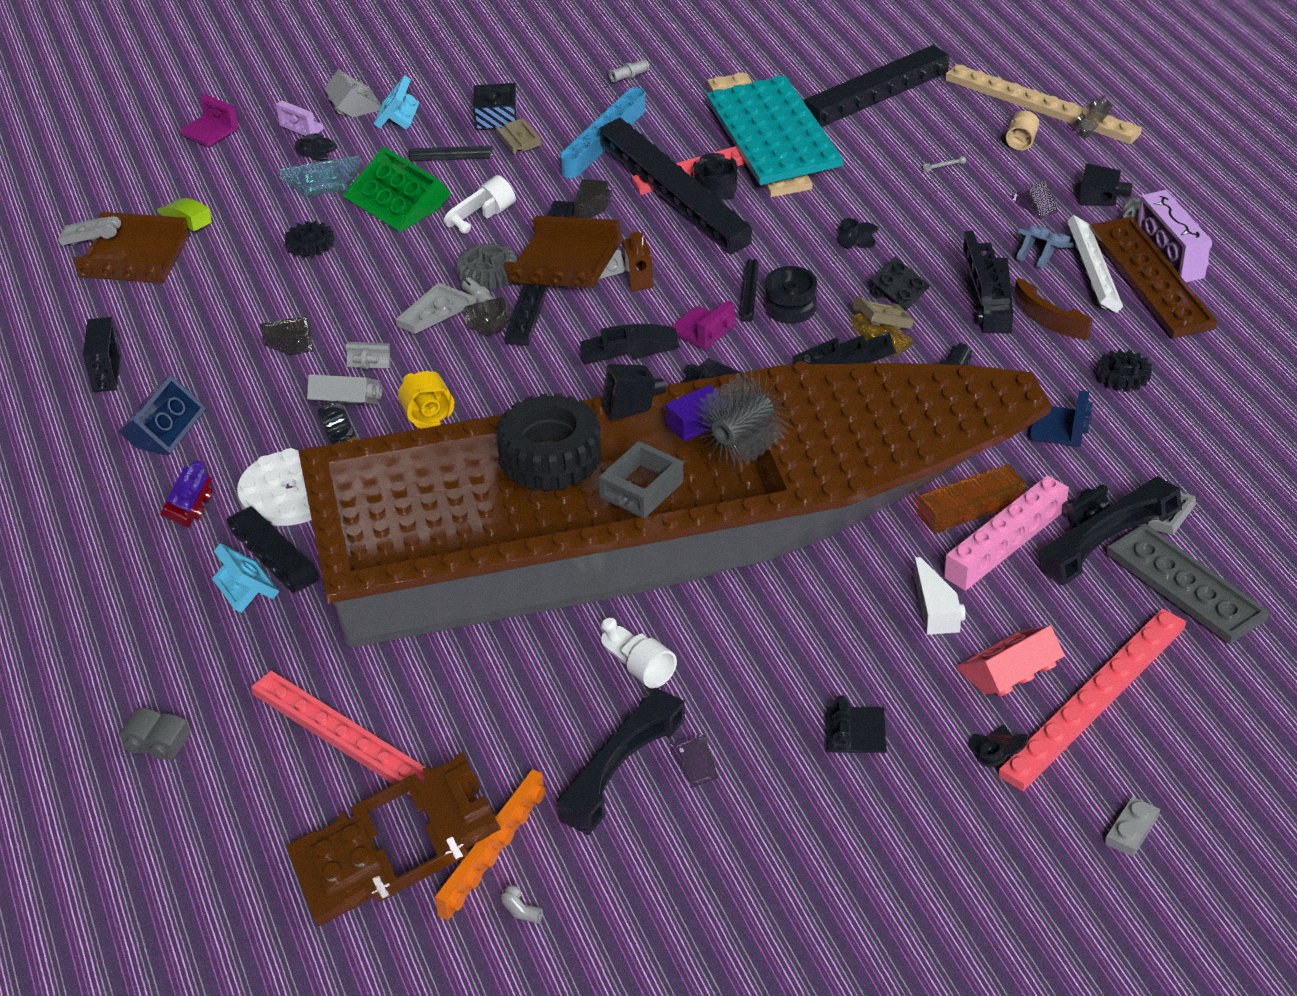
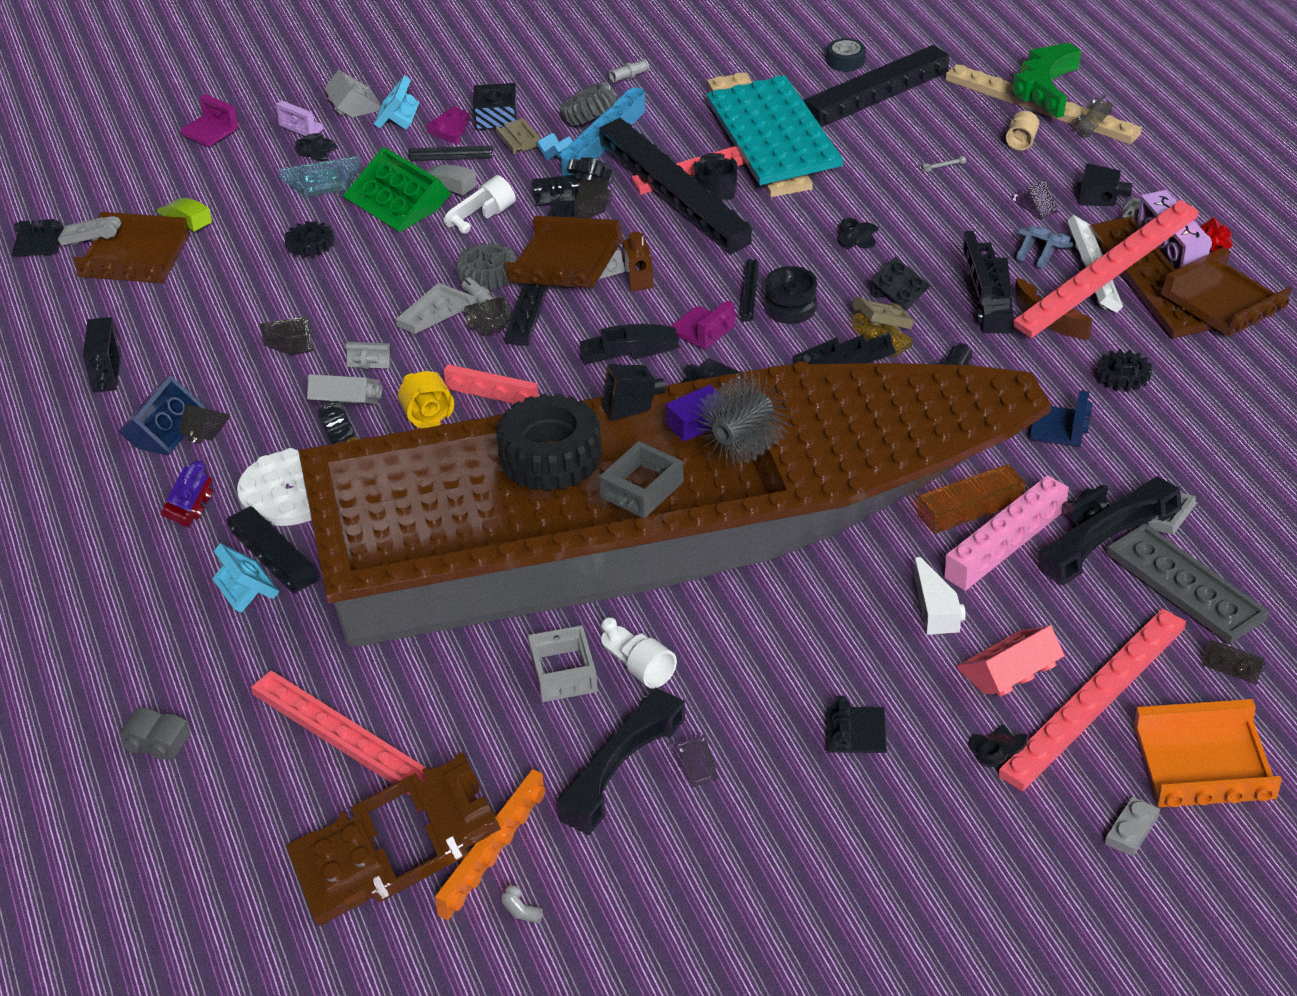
(37, 240): none -> black hinge
(201, 423): none -> clear smoke slope
(449, 125): none -> magenta wing
(455, 178): none -> light grey slope
(488, 384): none -> coral plate
(552, 147): none -> dark azure bracket
(555, 188): none -> black hinge
(565, 682): none -> light grey window
(588, 103): none -> dark grey gear
(590, 169): none -> black gear
(846, 54): none -> black wheel
(1037, 74): none -> green arch
(1105, 269): none -> coral plate
(1204, 753): none -> orange panel
(1218, 233): none -> red brick
(1222, 294): none -> reddish brown panel
(1233, 661): none -> clear smoke hinge

